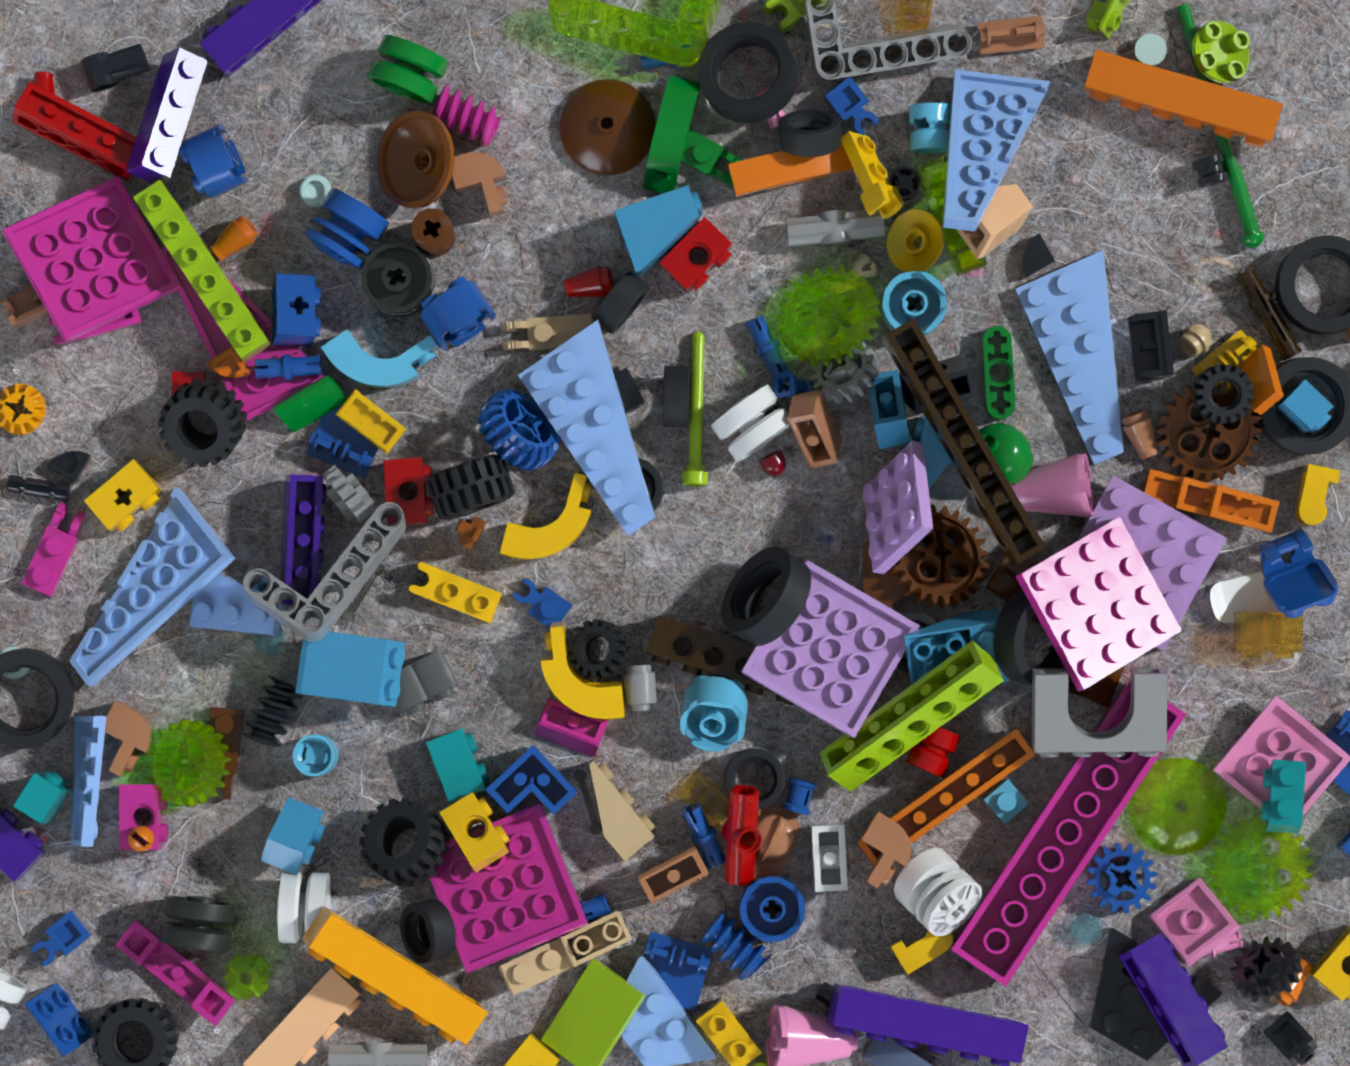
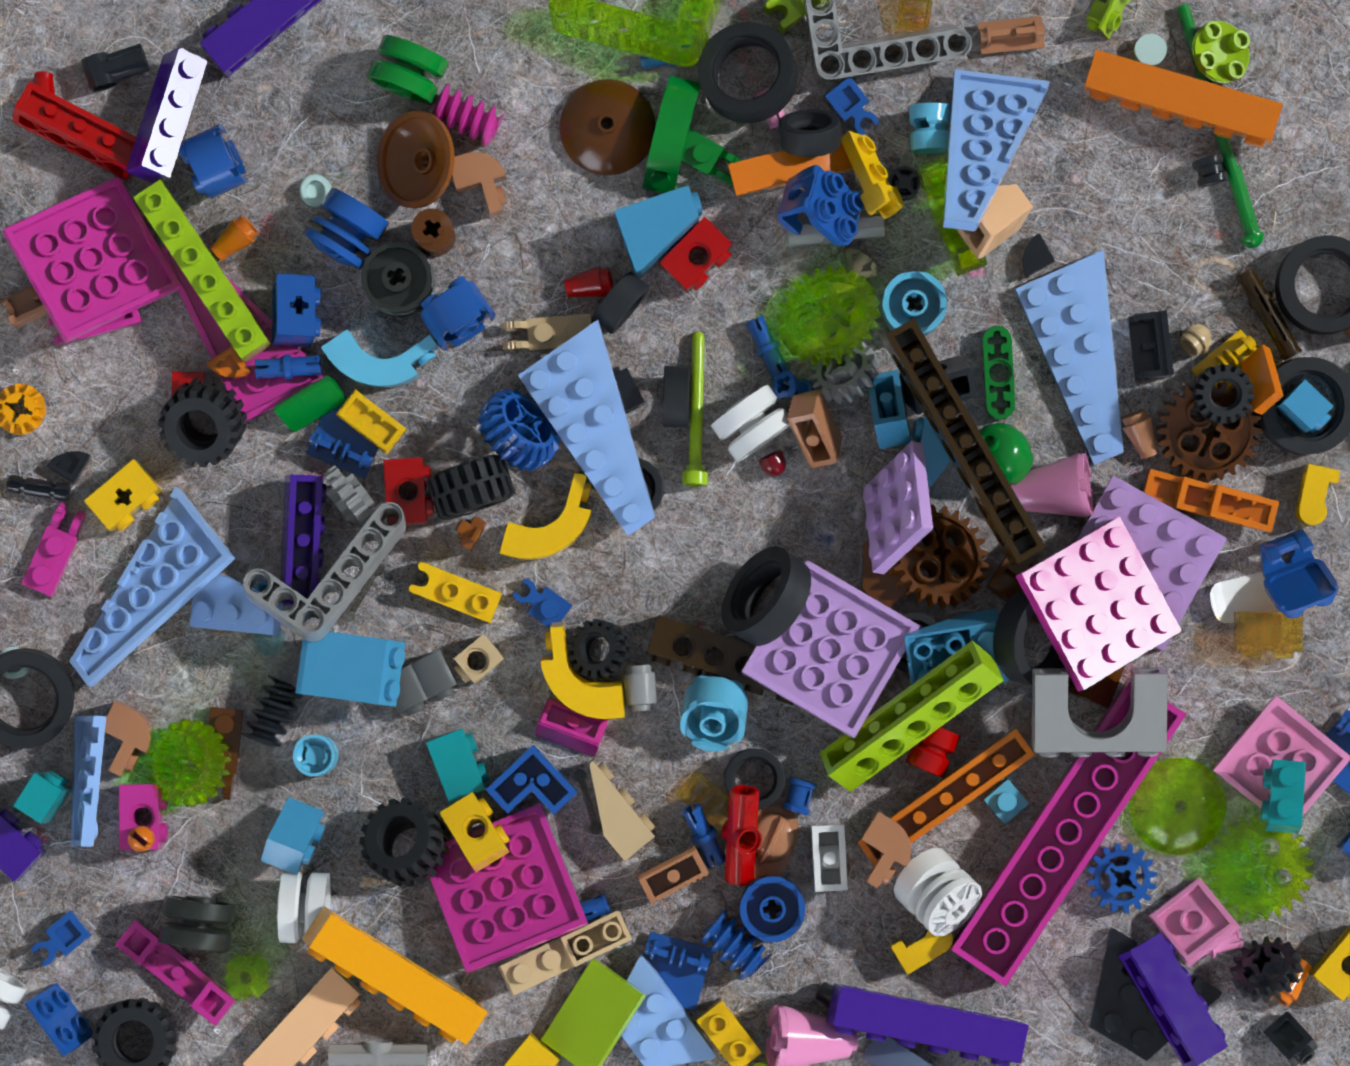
(440, 927): black tyre -> none
(492, 655): none -> tan brick
(827, 202): none -> blue piece
(904, 240): yellow dish -> none
(1078, 926): clear light blue plate -> none

